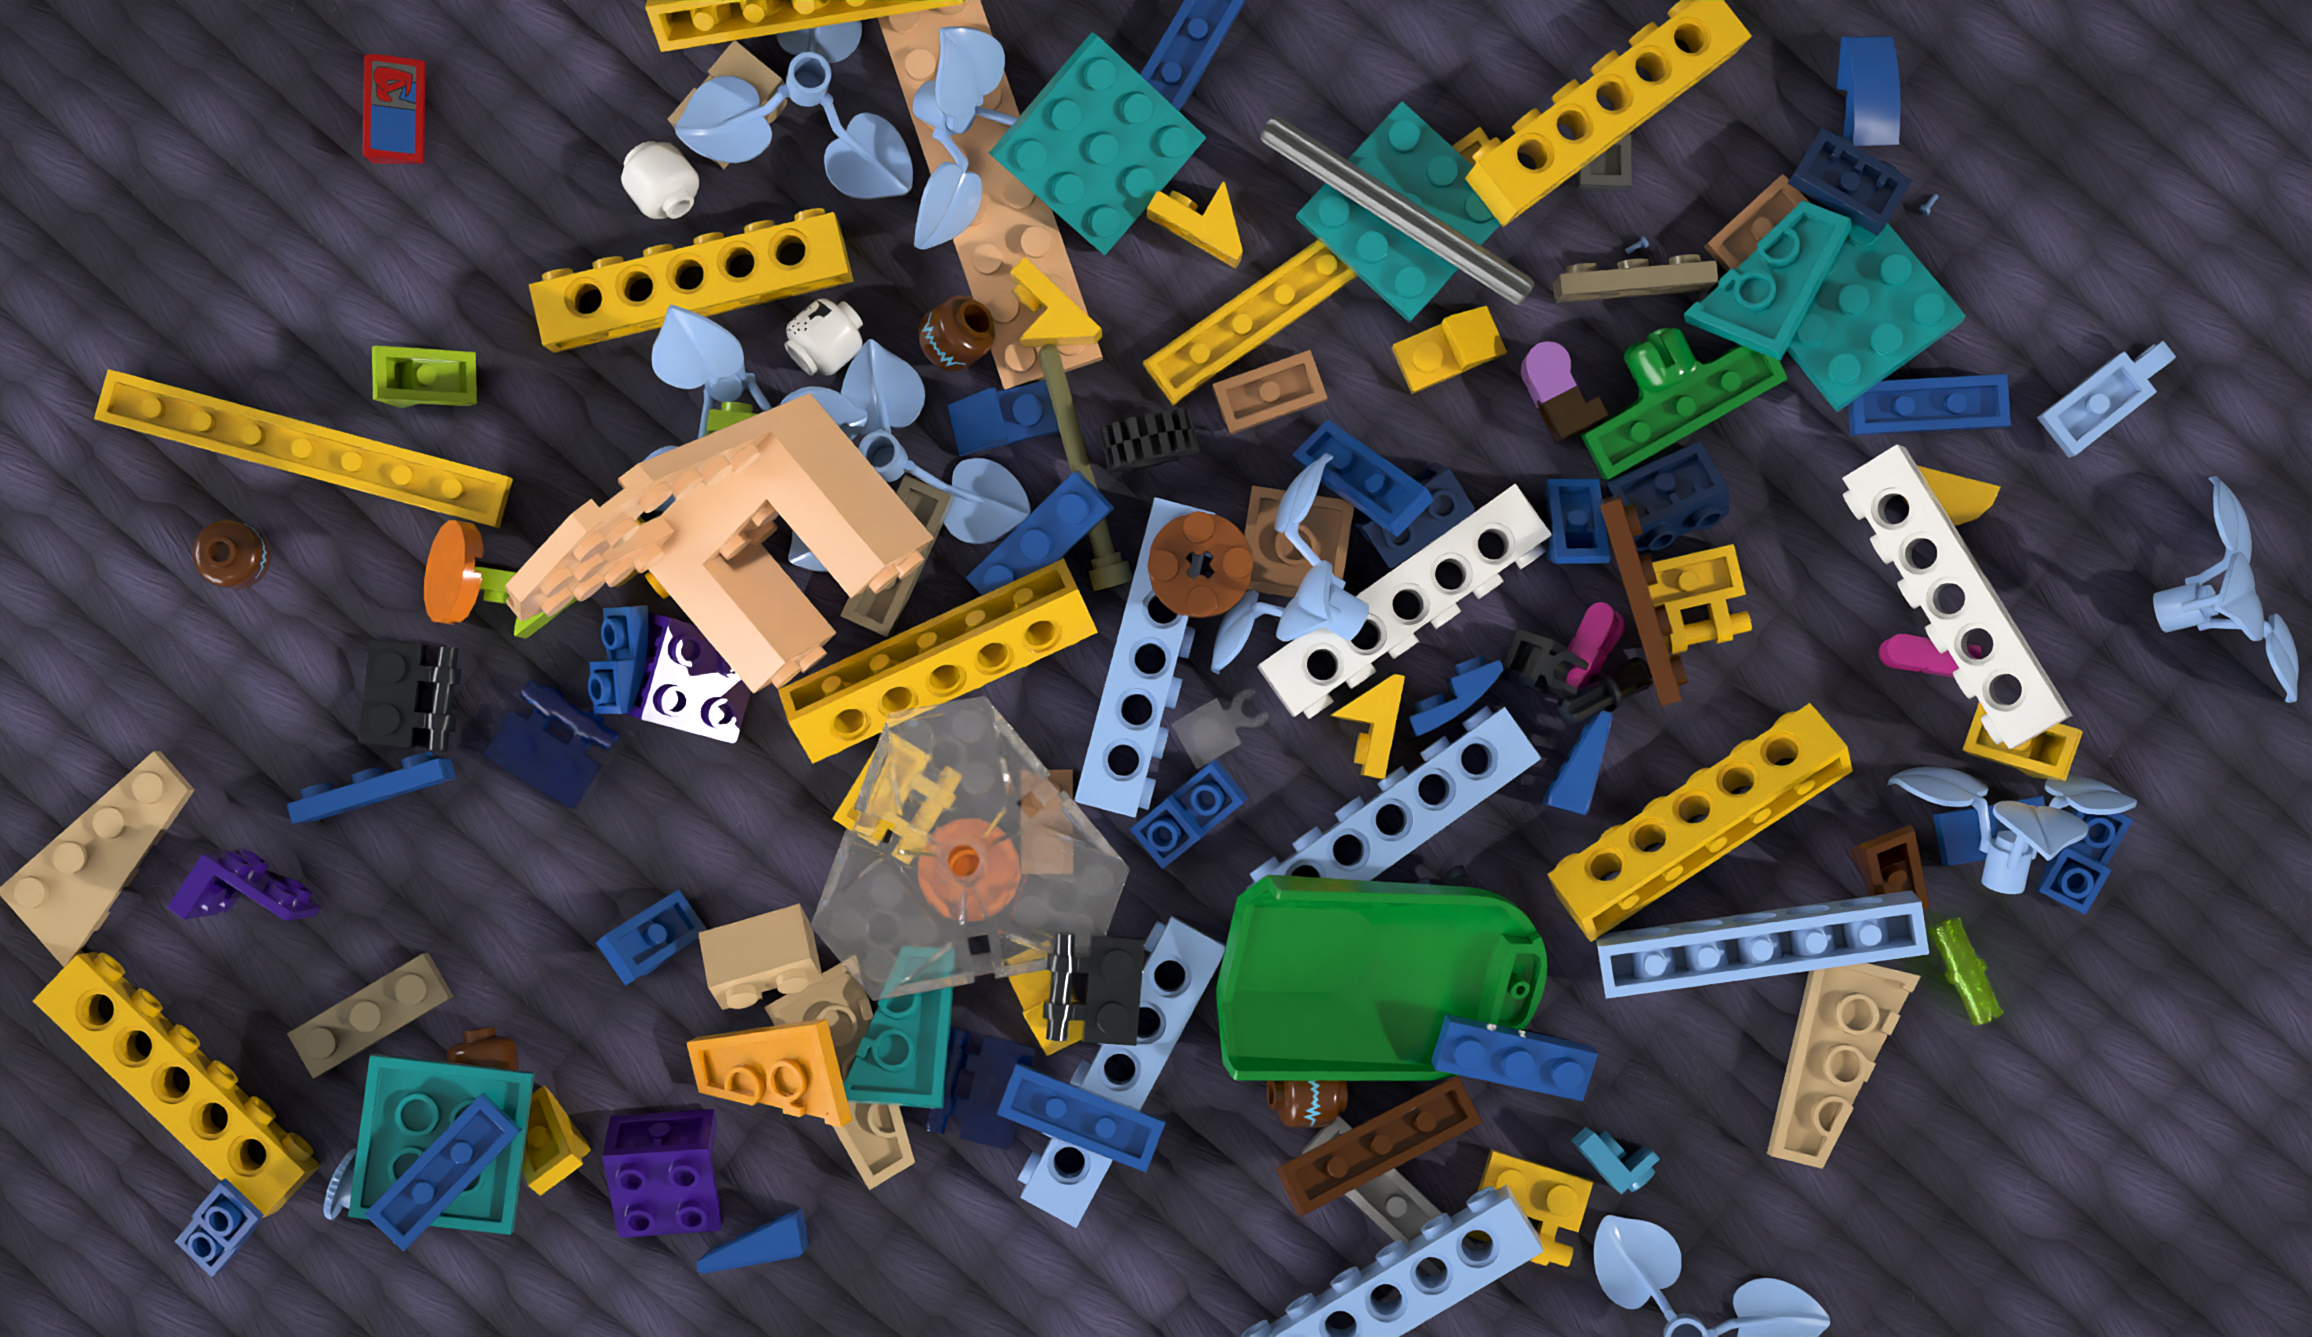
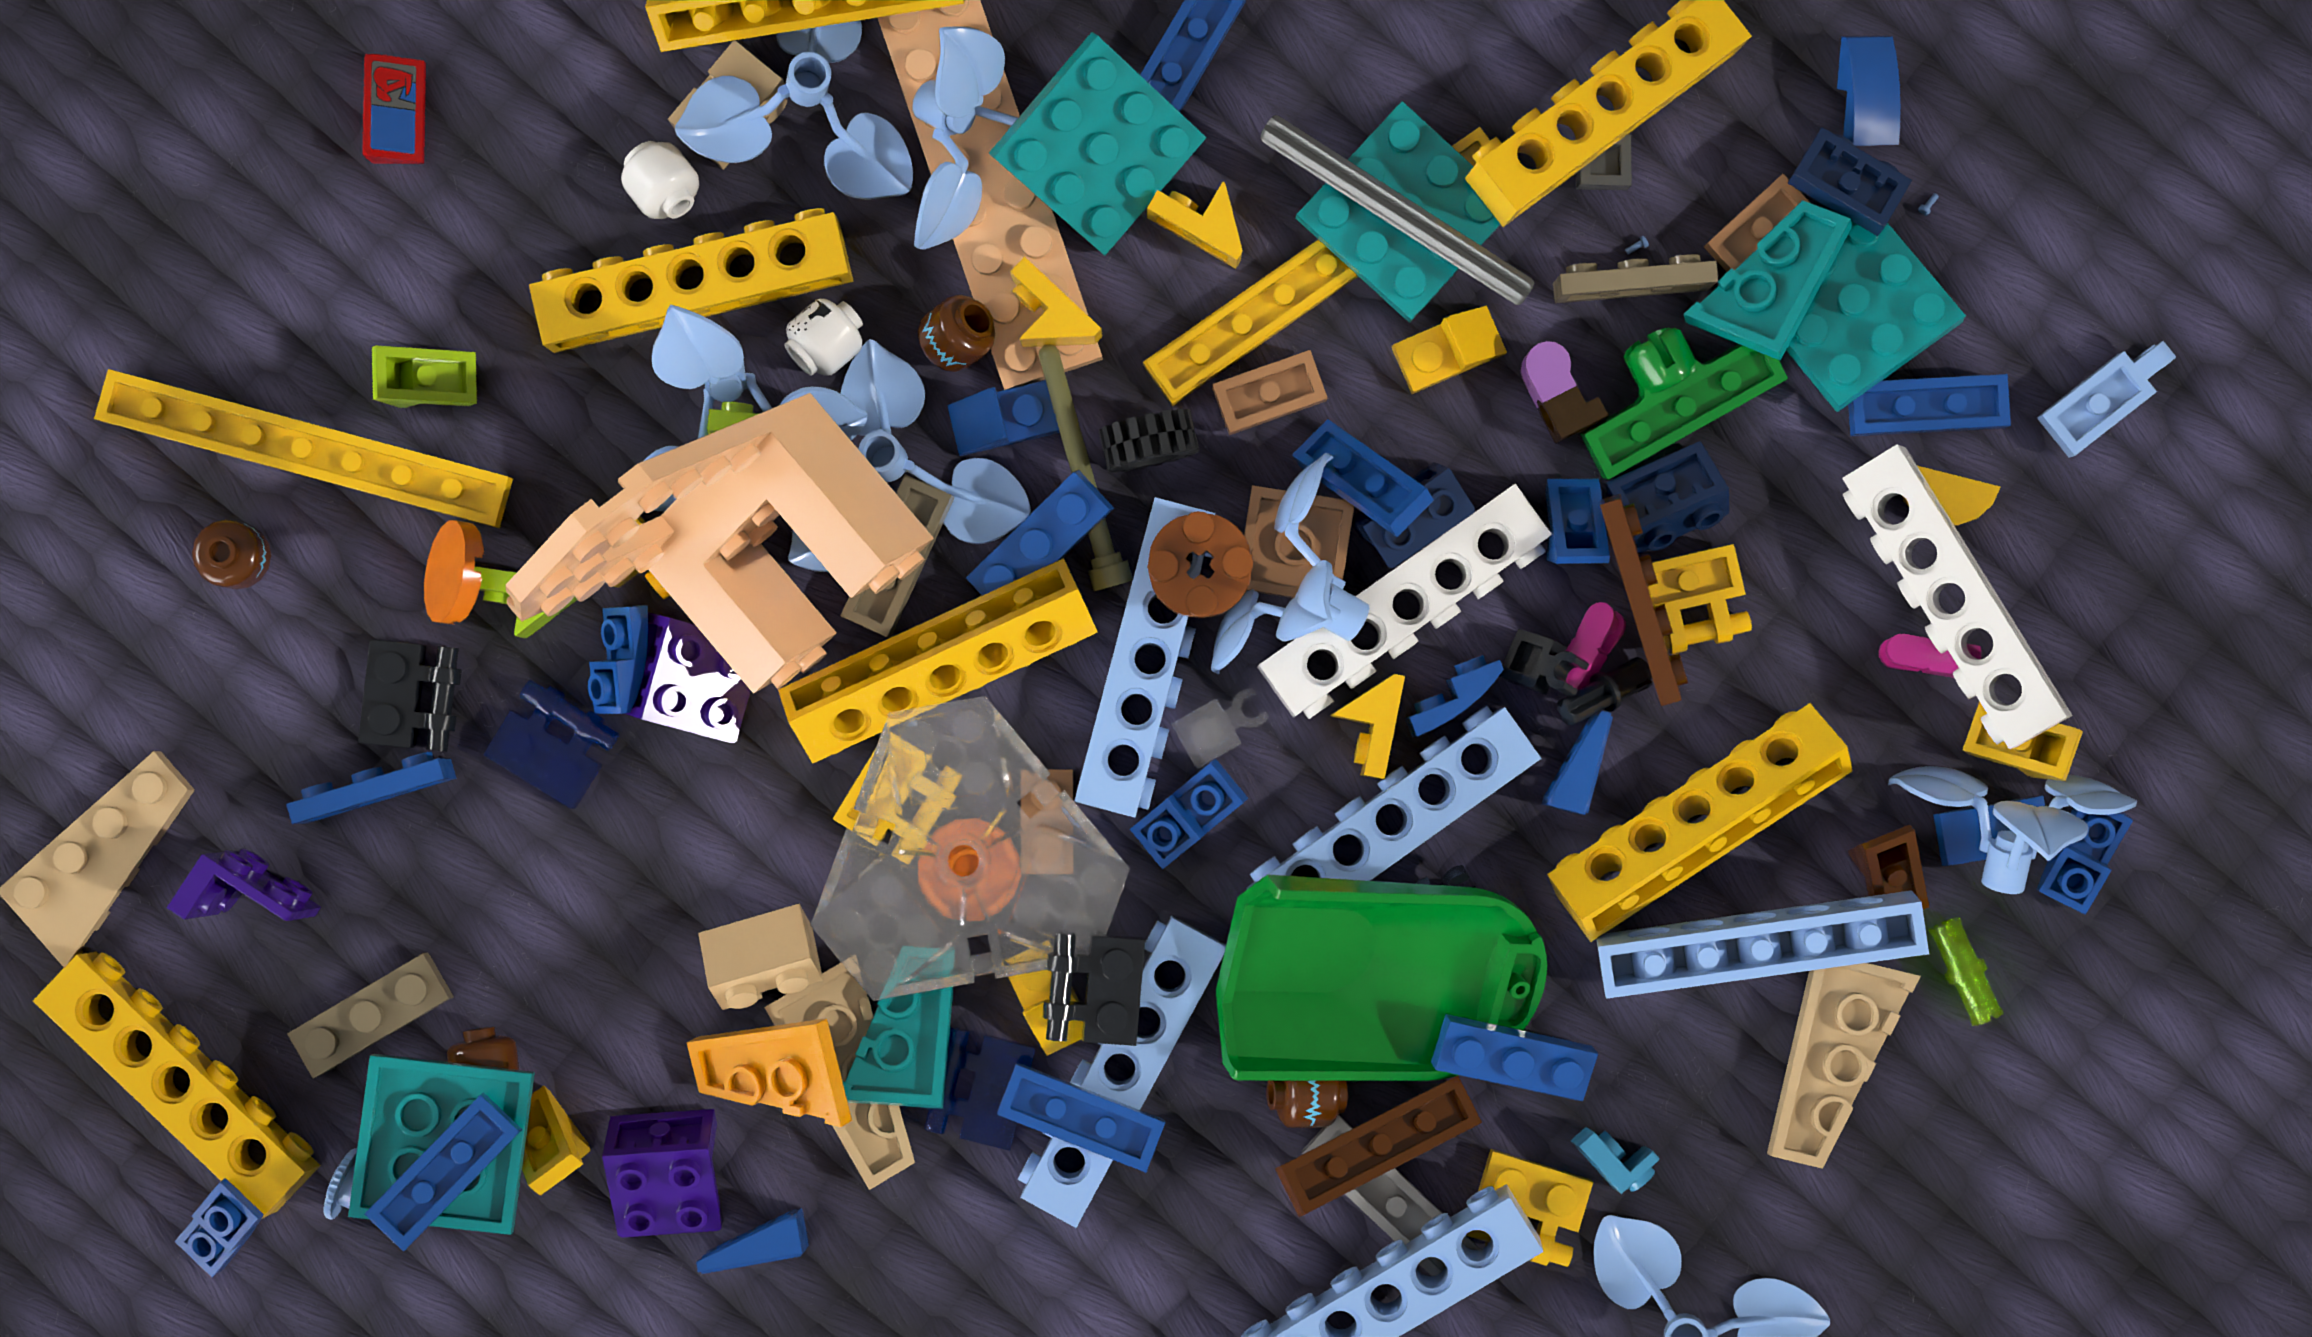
(651, 937): blue slope -> none
(2237, 599): light blue plant -> none

